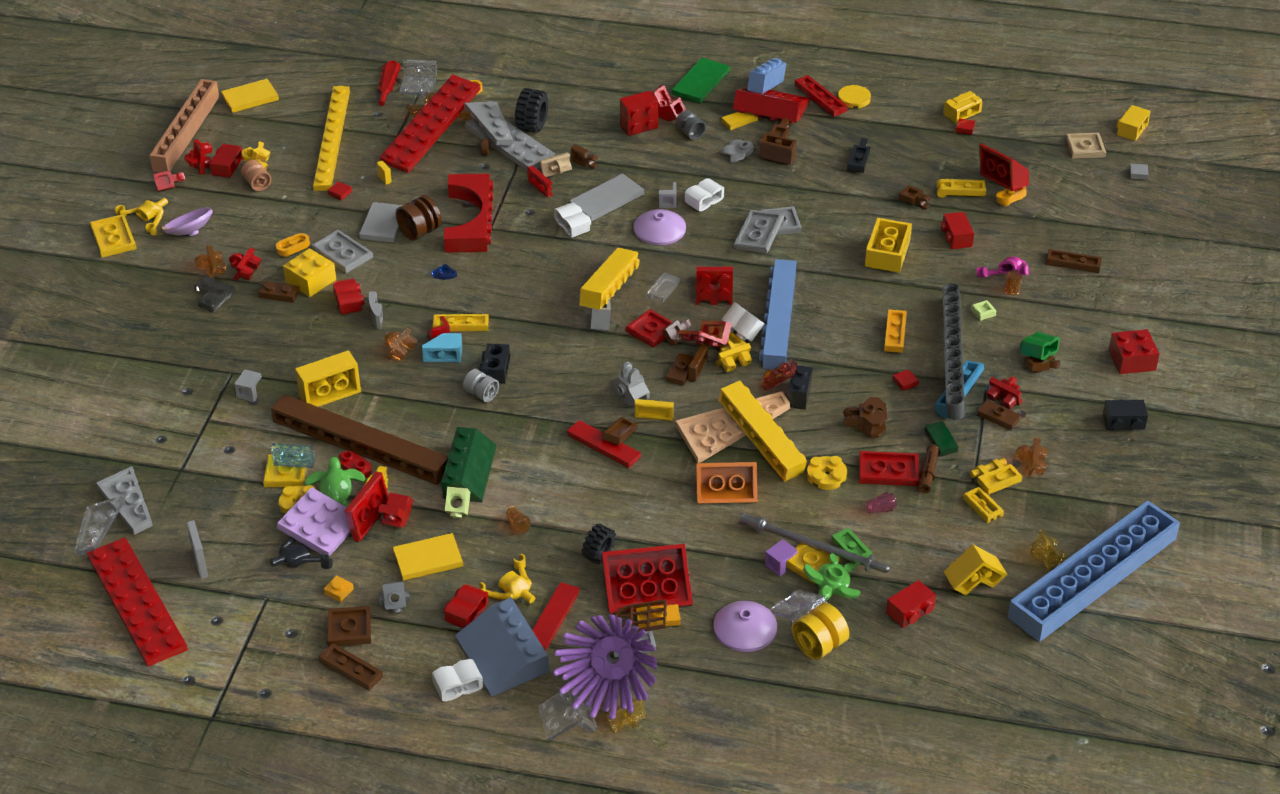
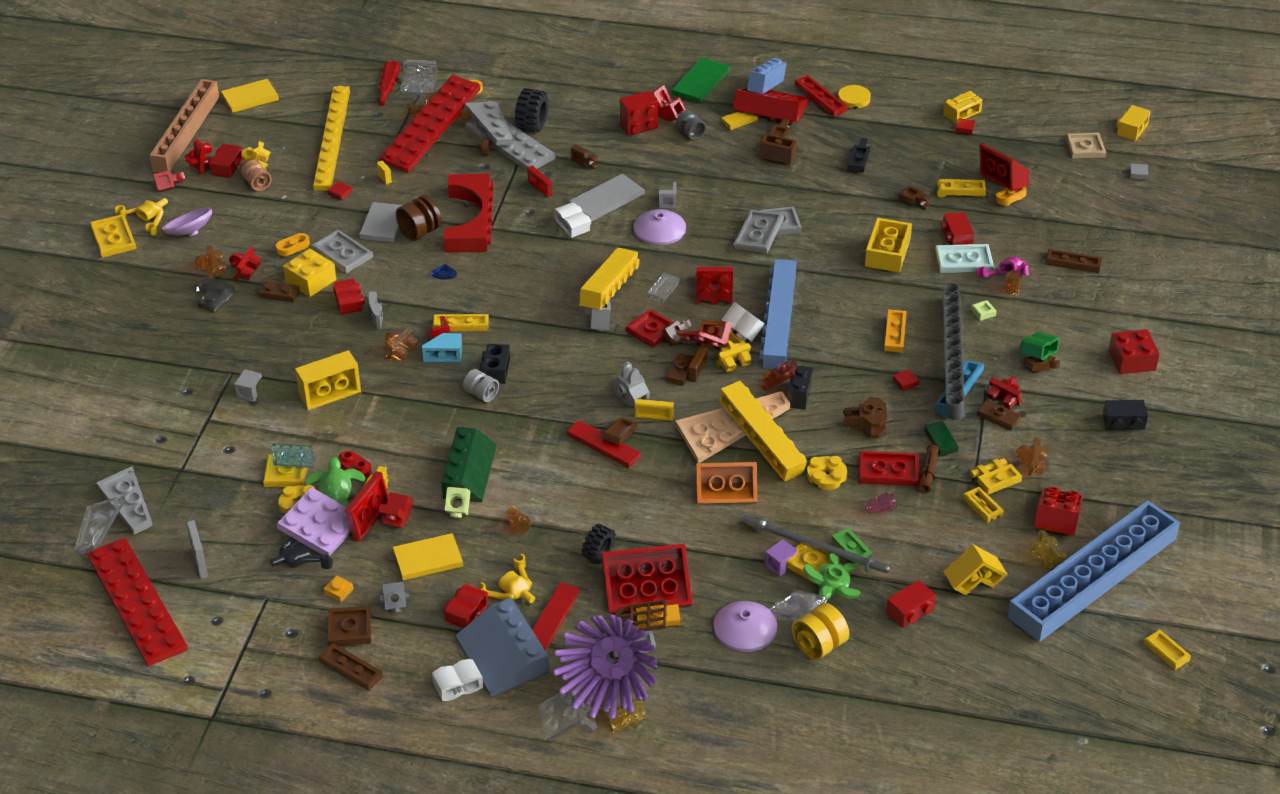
(360, 439): reddish brown brick -> none
(555, 164): tan hips -> none
(704, 194): white brick -> none
(738, 150): light grey plate -> none
(963, 258): none -> light aqua tile
(1058, 510): none -> red slope
(1167, 649): none -> yellow tile

